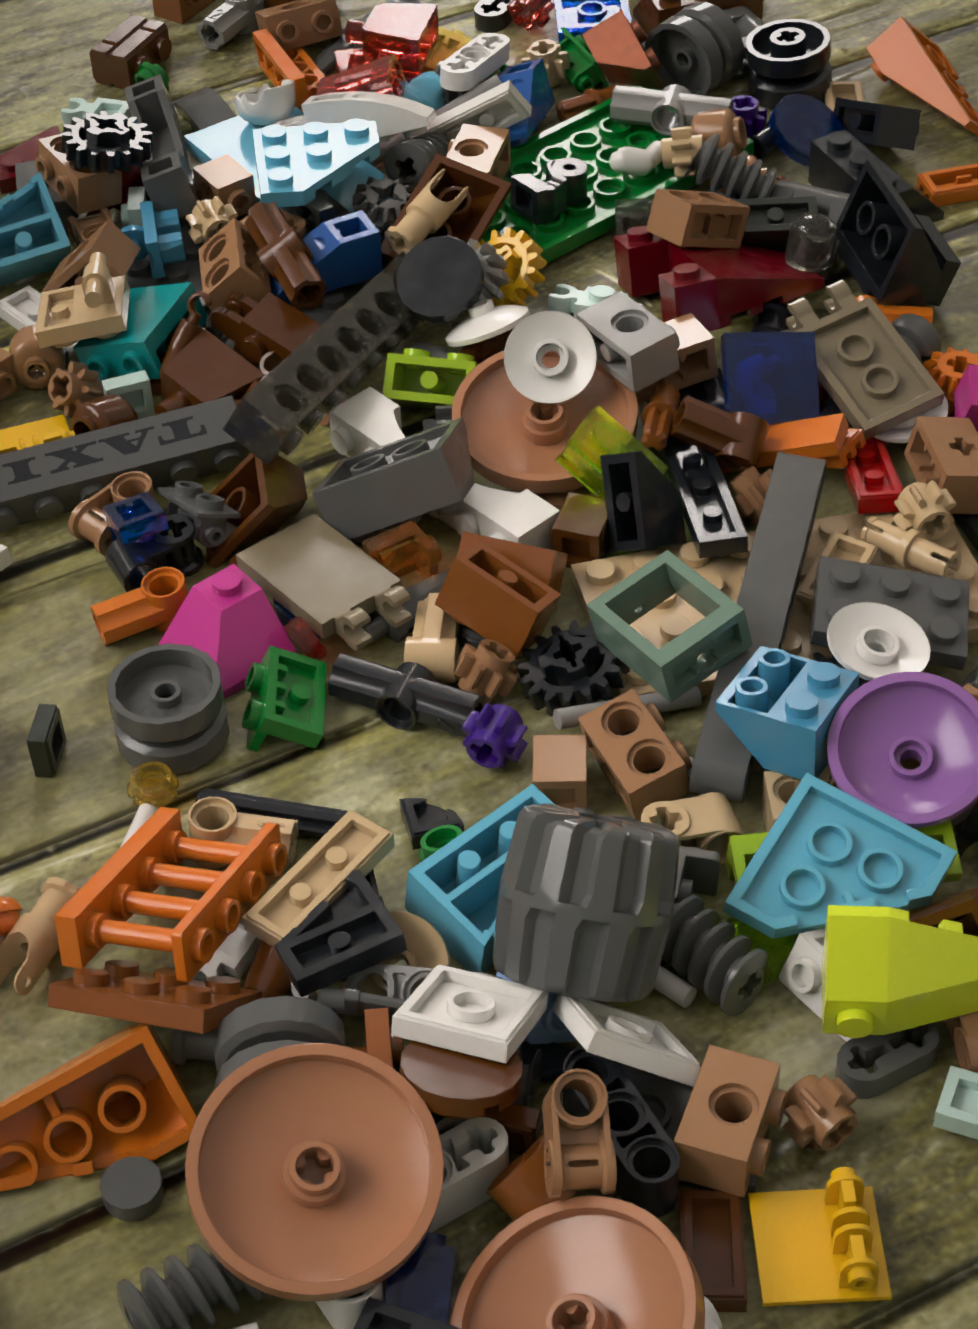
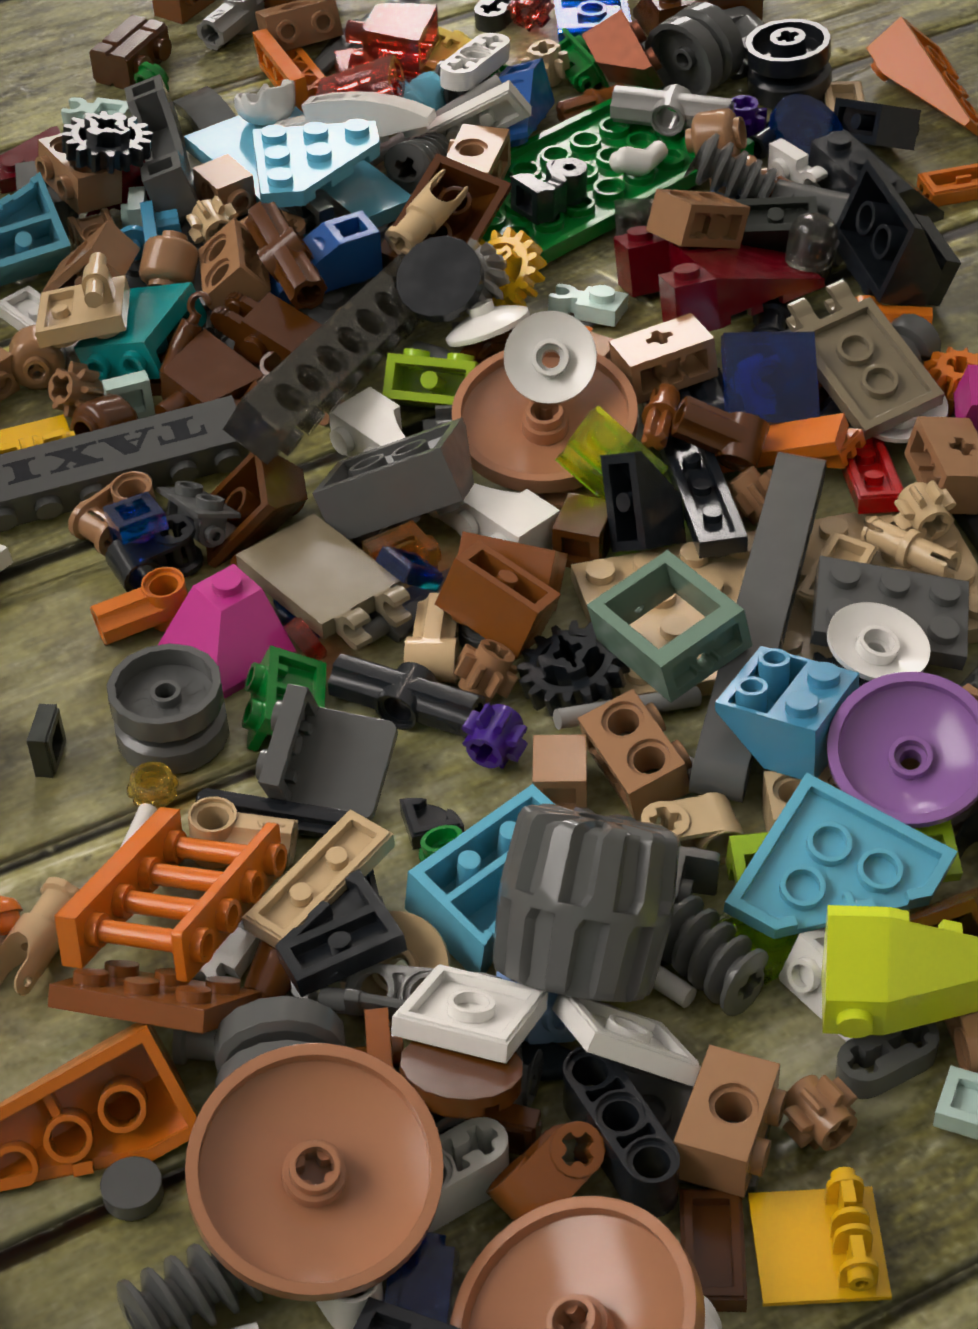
(168, 259): none -> medium nougat head
(325, 755): none -> dark grey bracket
(368, 196): dark grey gear -> none
(410, 568): none -> clear blue tile
(578, 1149): medium nougat piece -> none
(631, 341): light grey brick -> none
(680, 150): tan gear -> none
(793, 164): none -> white plate

